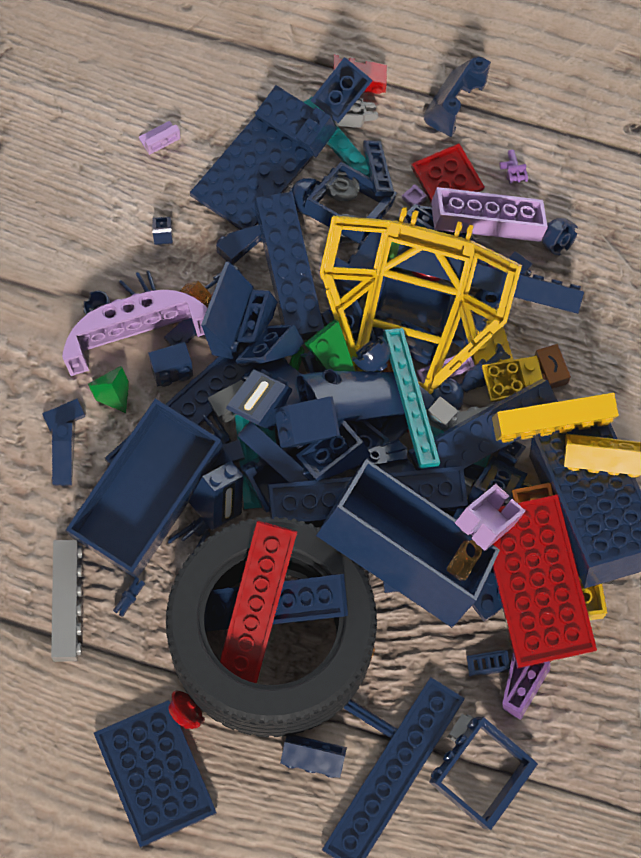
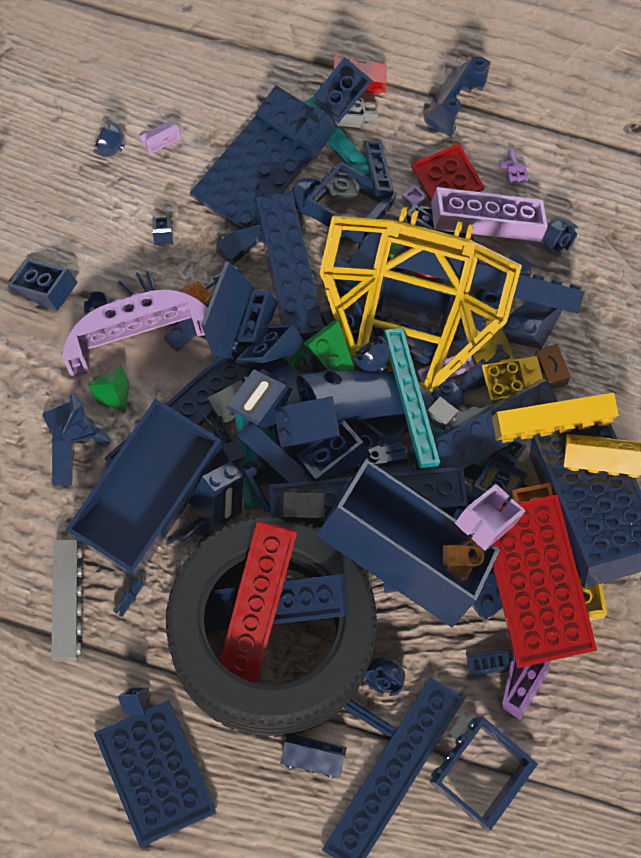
(43, 283): none -> dark blue slope
(79, 427): none -> dark blue piece
(110, 140): none -> dark blue cylinder
(134, 700): none -> dark blue slope
(171, 364): dark blue brick -> none
(185, 710): red piece -> none
(301, 506): none -> pearl dark grey brick
(385, 675): none -> dark blue cylinder
(458, 555): none -> clear orange piece
(531, 324): none -> dark blue slope

